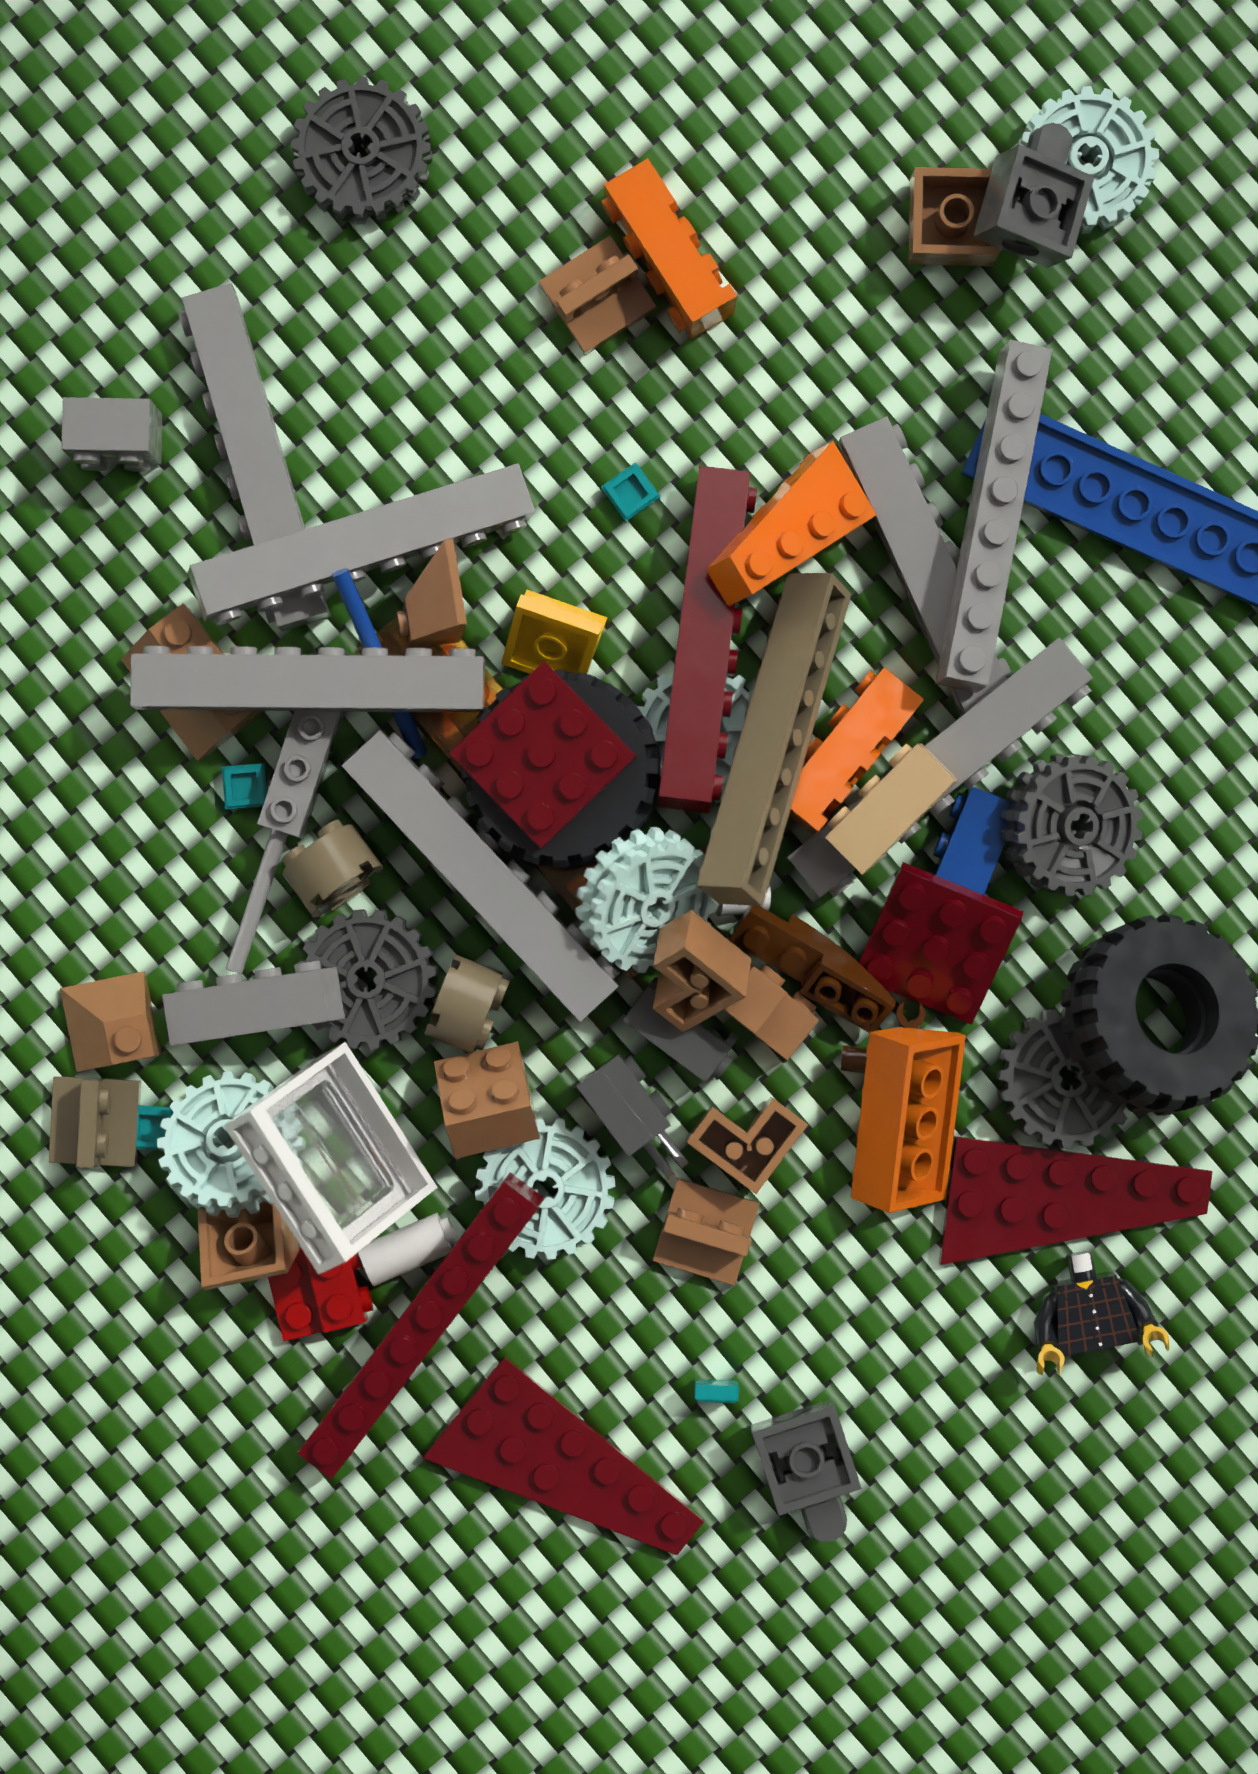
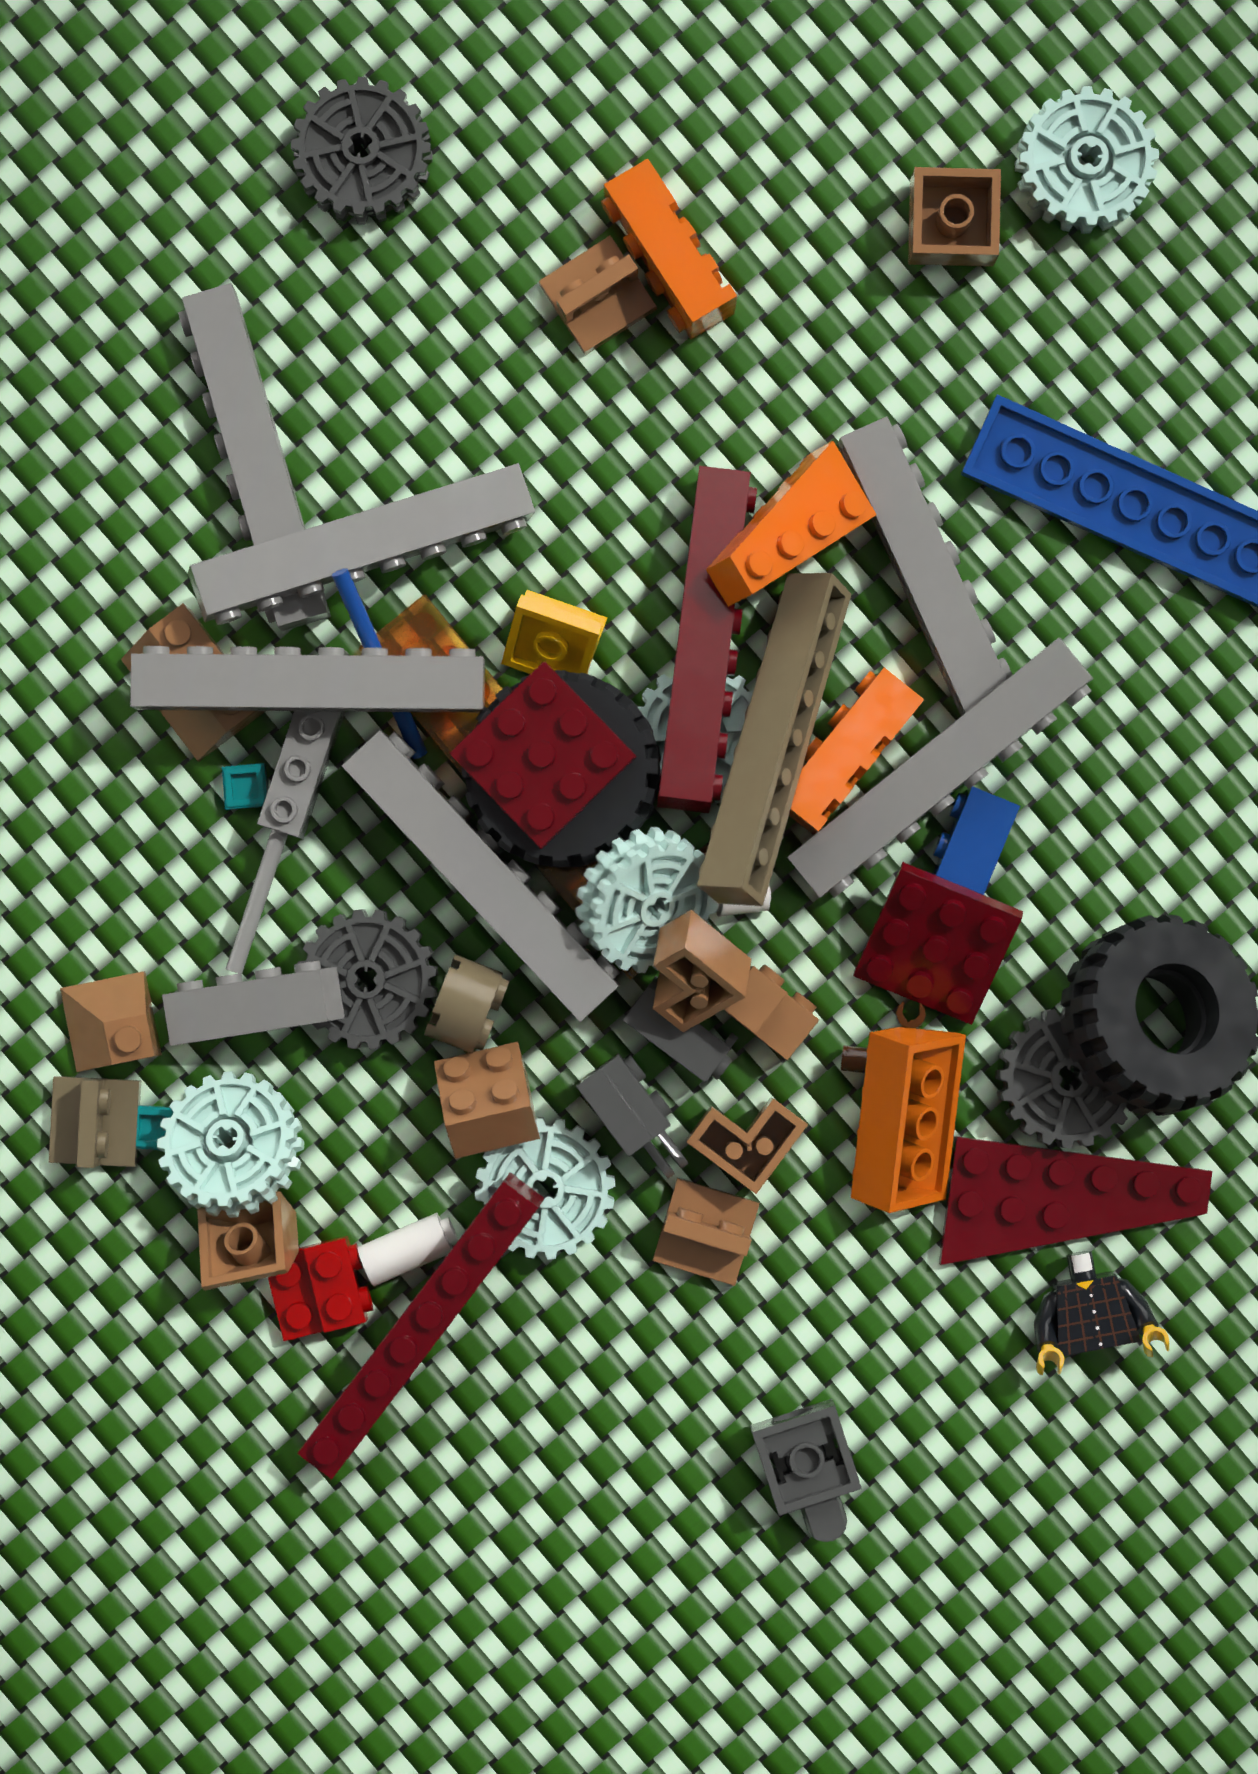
(112, 432): light grey brick -> none
(330, 868): dark tan brick -> none
(331, 1158): piece -> none
(434, 605): medium nougat slope -> none
(542, 1450): dark red wing -> none
(630, 492): teal tile -> none
(716, 1390): teal tile -> none
(821, 966): reddish brown slope -> none
(889, 806): tan brick -> none
(993, 516): light grey brick -> none
(1035, 199): dark grey brick -> none
(1102, 829): dark grey piece -> none

